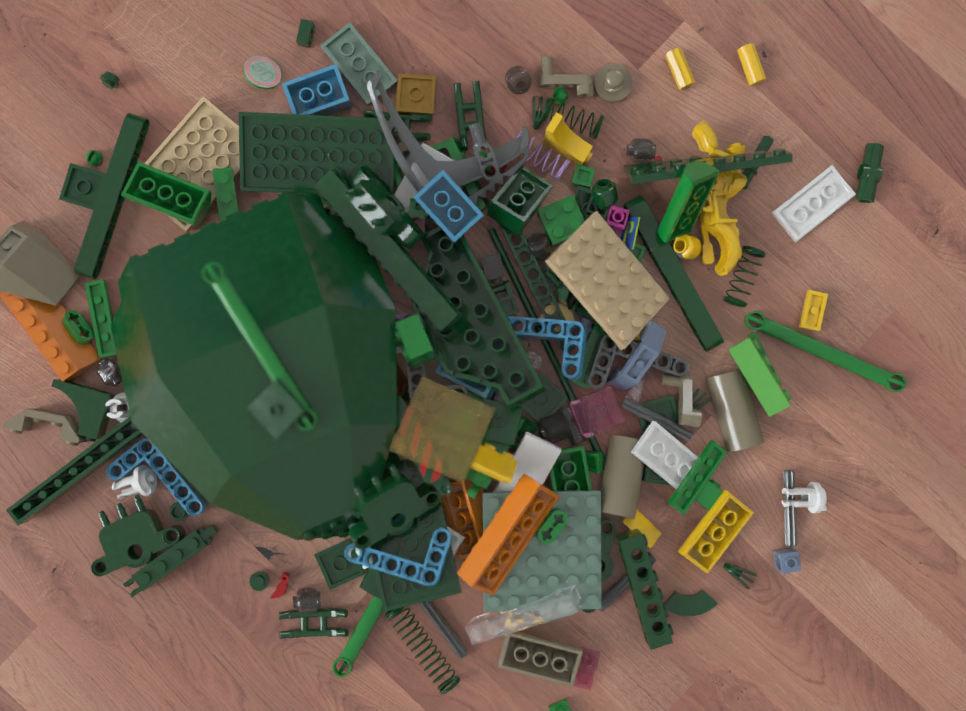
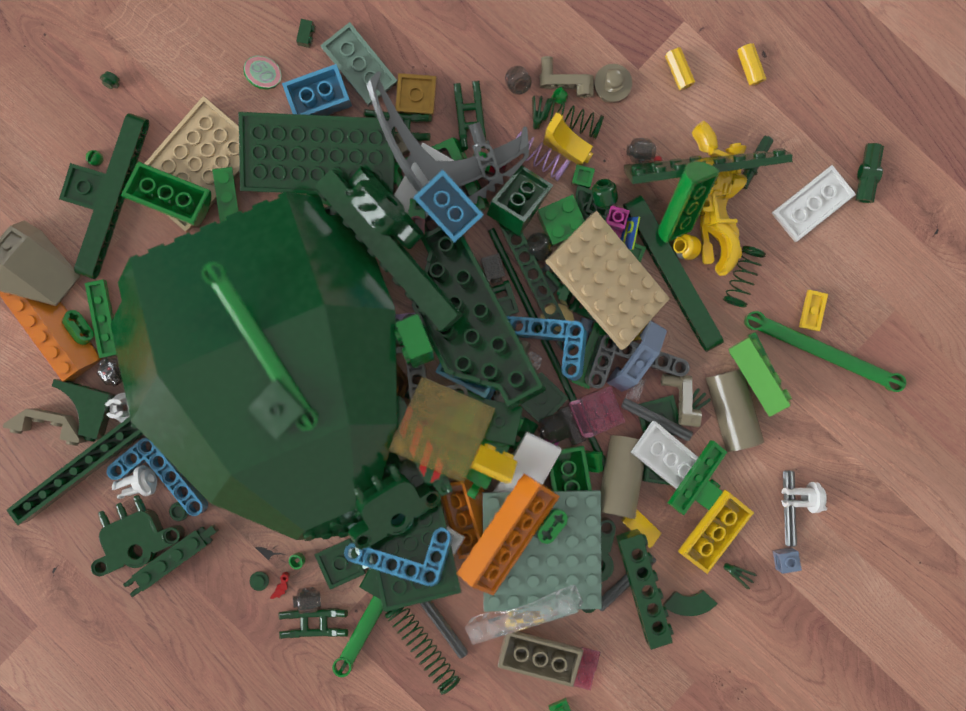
(292, 562): none -> green hinge

